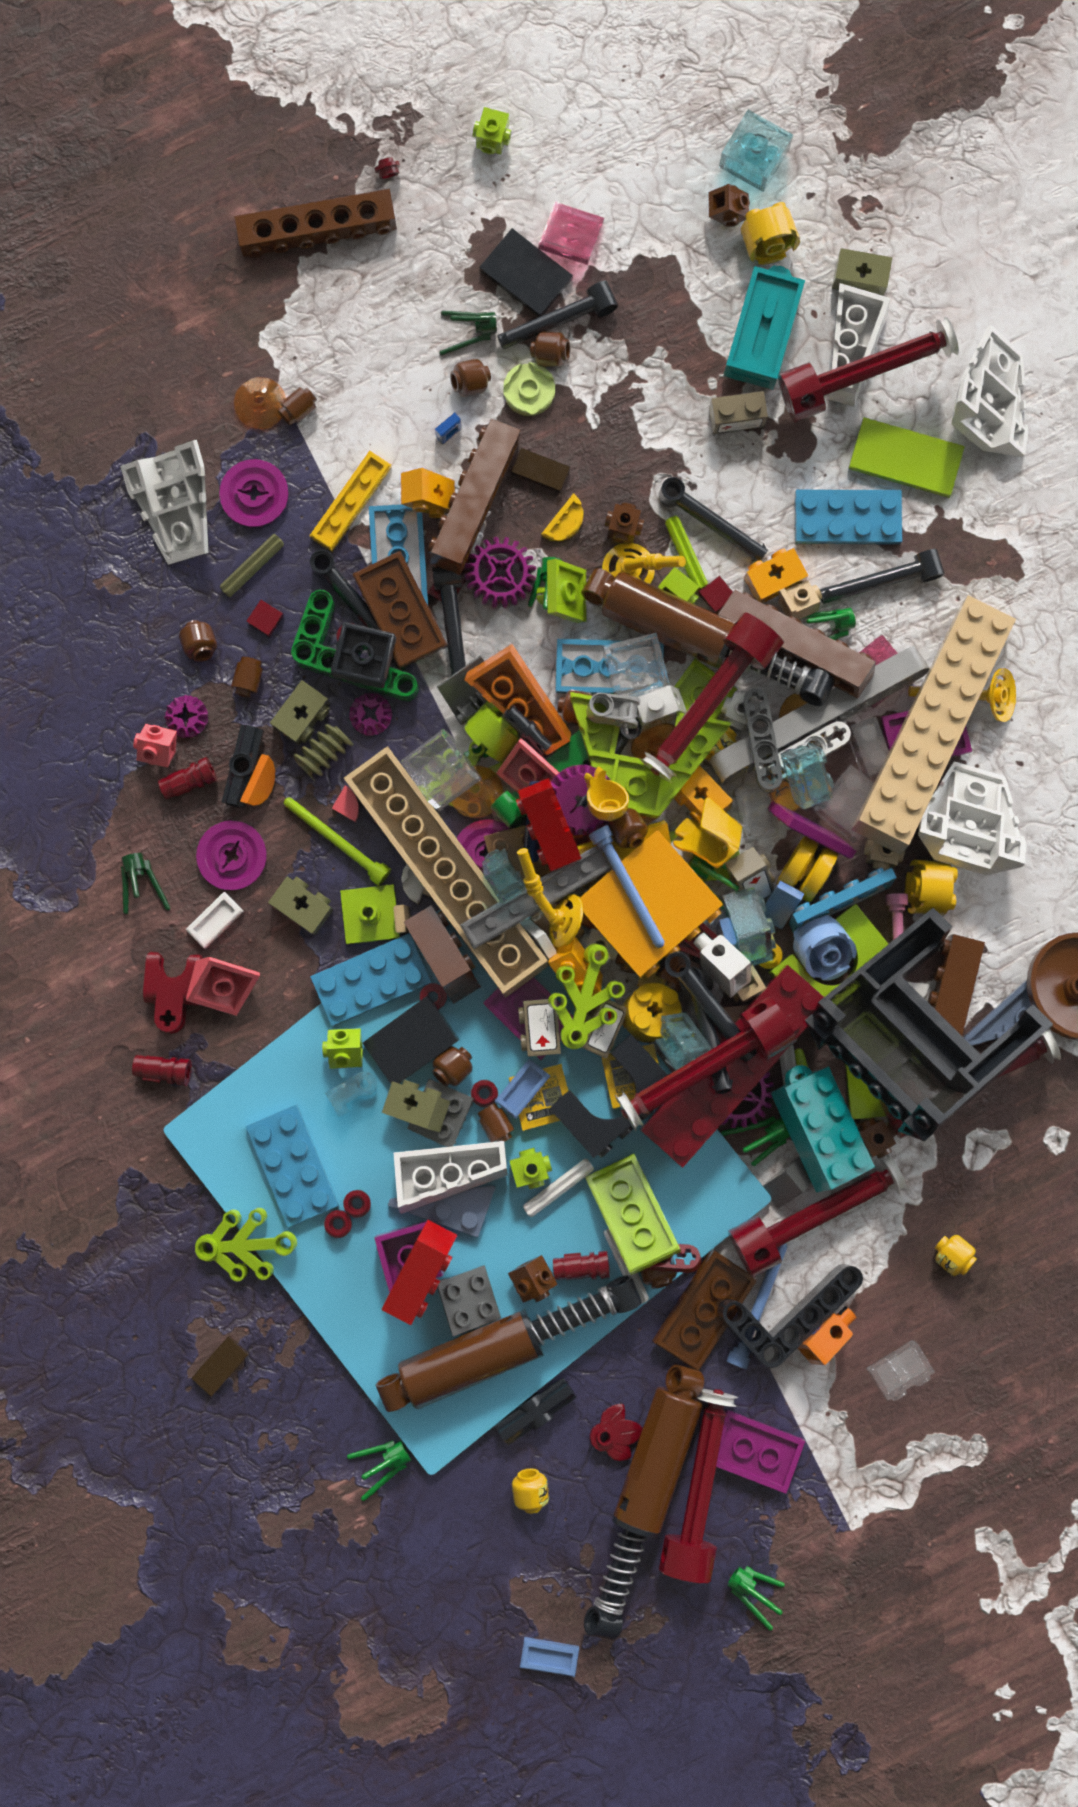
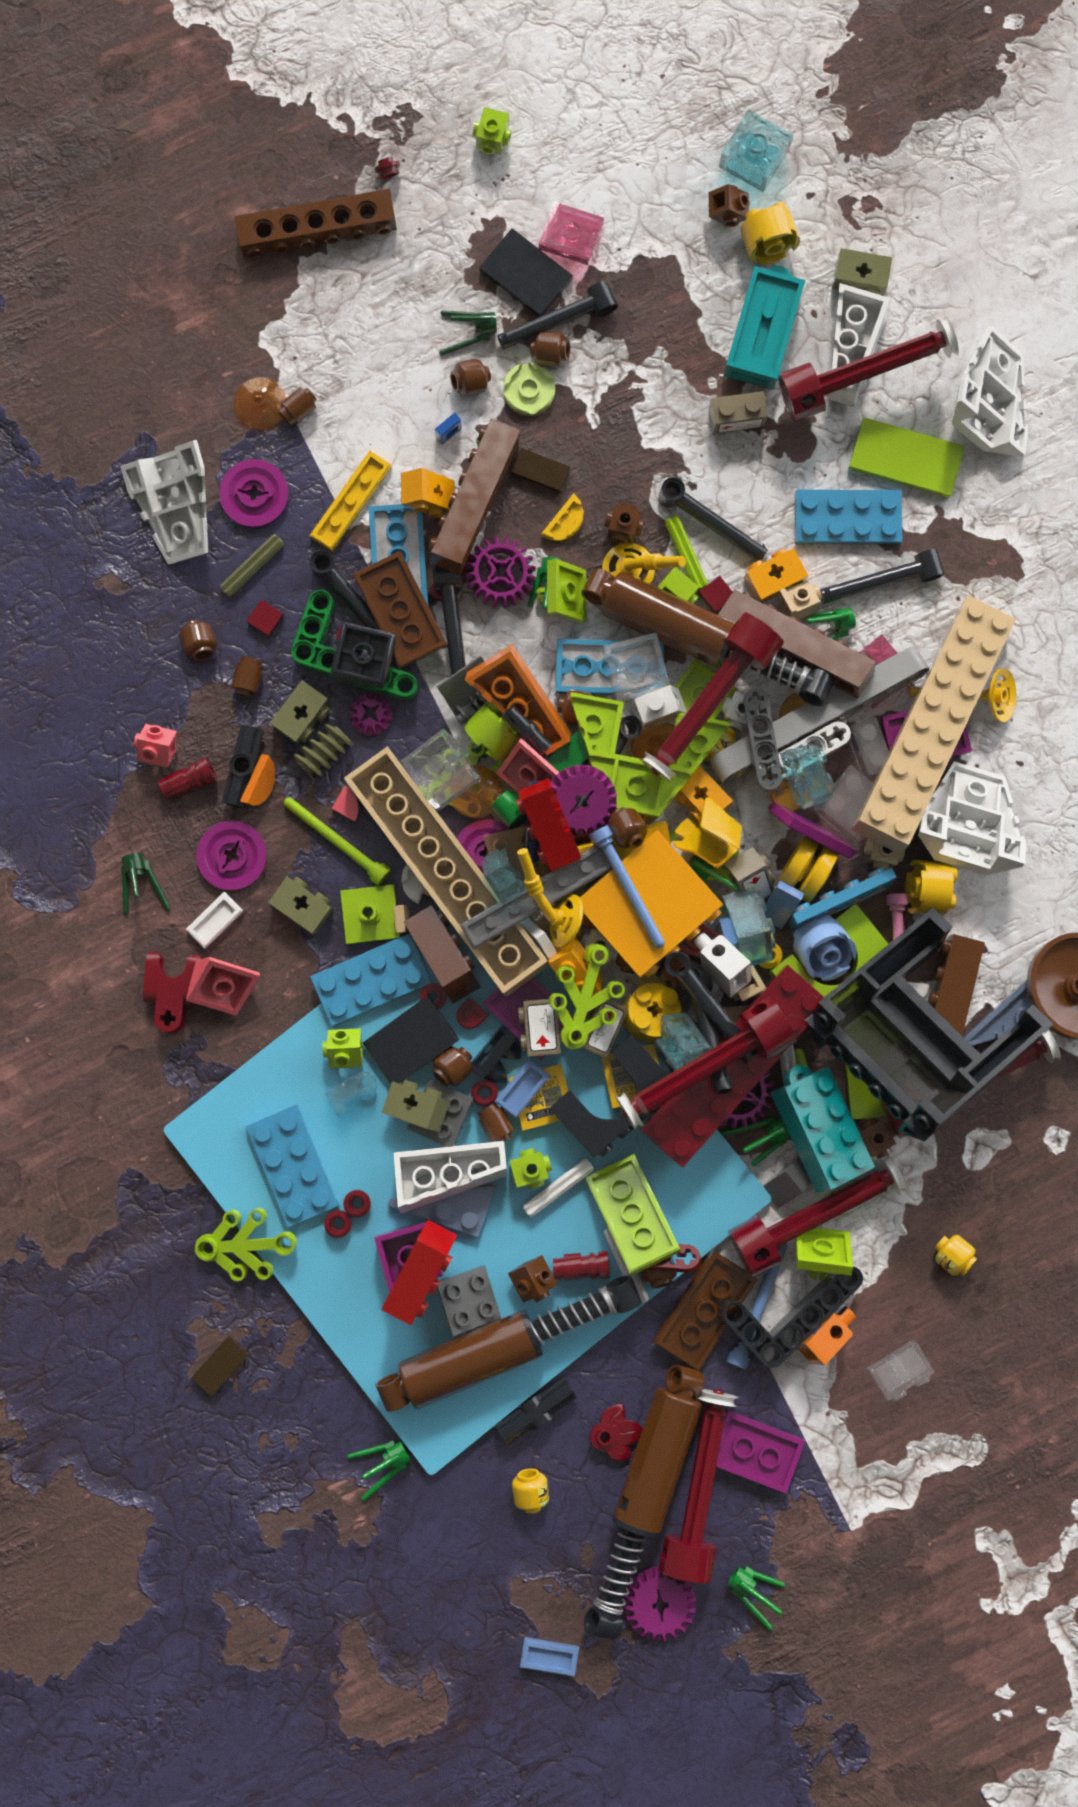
(158, 1068): dark red axle -> none
(195, 724): magenta gear -> none
(470, 1014): none -> dark red tile
(487, 1061): none -> black tile
(605, 797): yellow piece -> none
(616, 710): light grey piece -> none
(646, 1619): none -> magenta gear
(824, 1252): none -> lime tile

